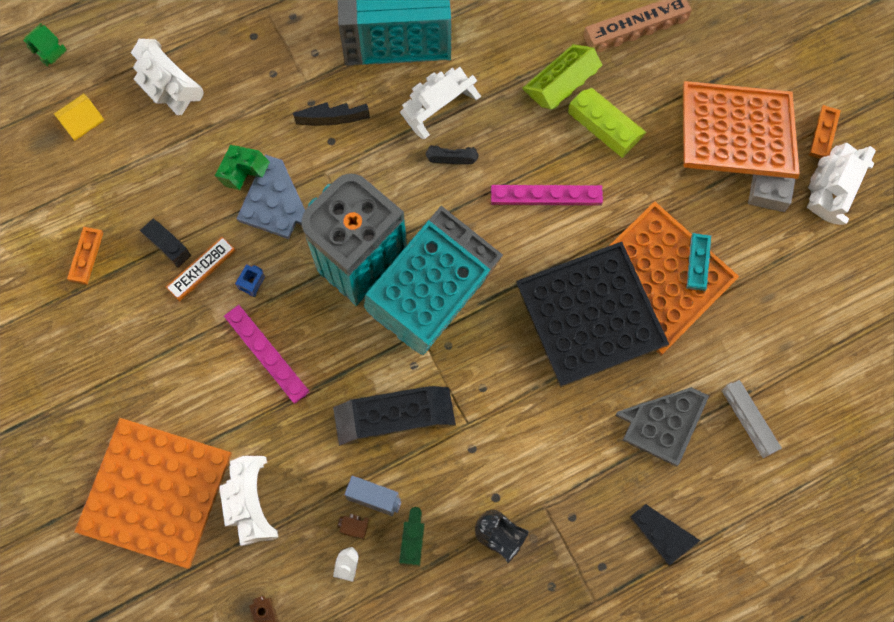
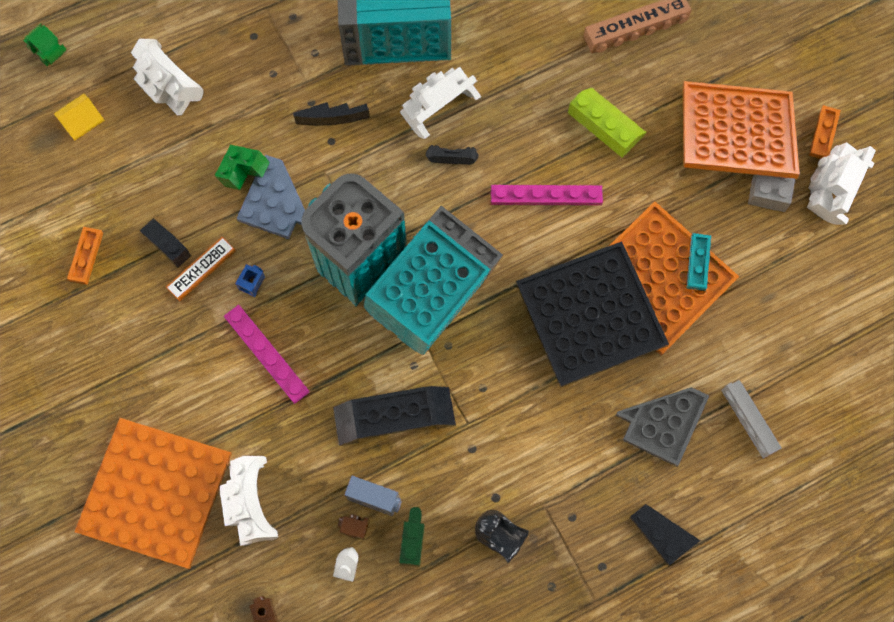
(563, 76): lime slope -> none

